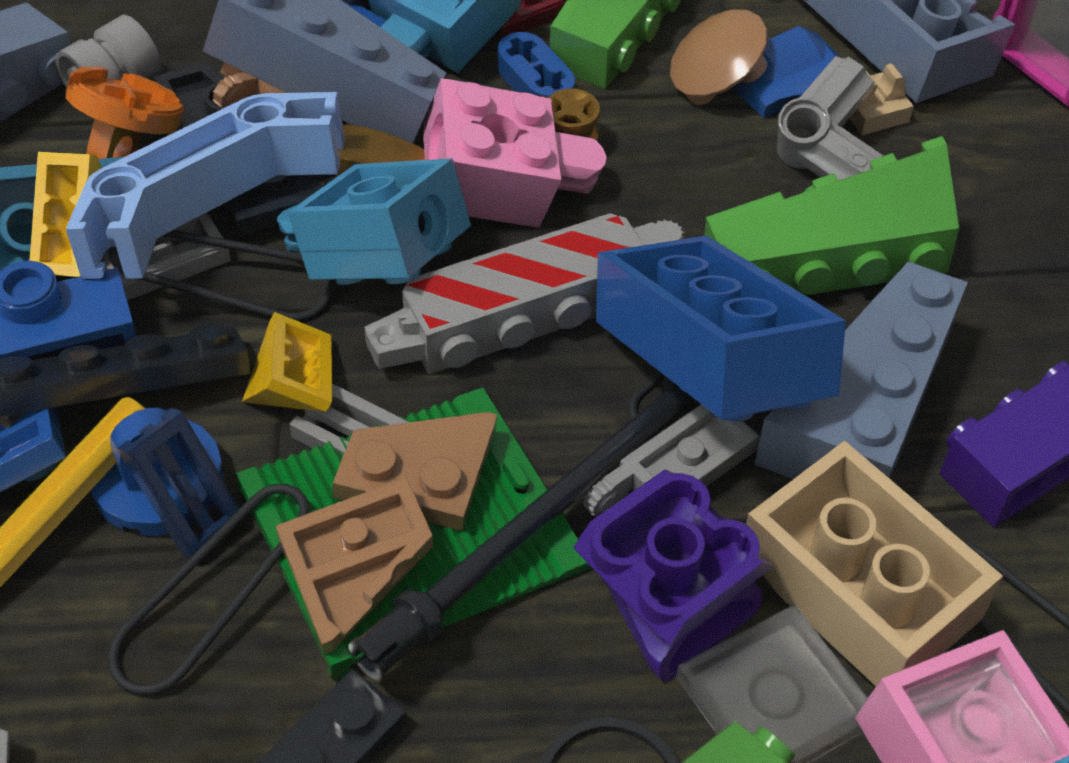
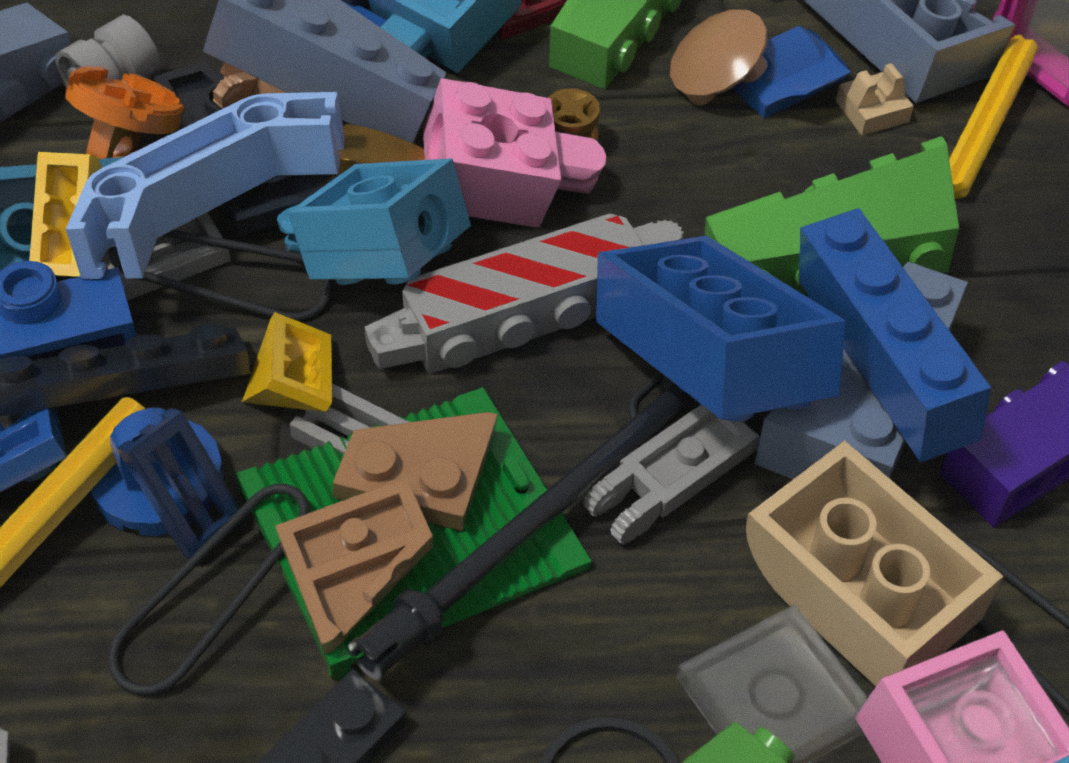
(545, 65): blue beam -> none
(675, 569): dark purple piece -> none
(824, 111): light grey piece -> none
(894, 335): none -> blue brick
(990, 113): none -> yellow axle

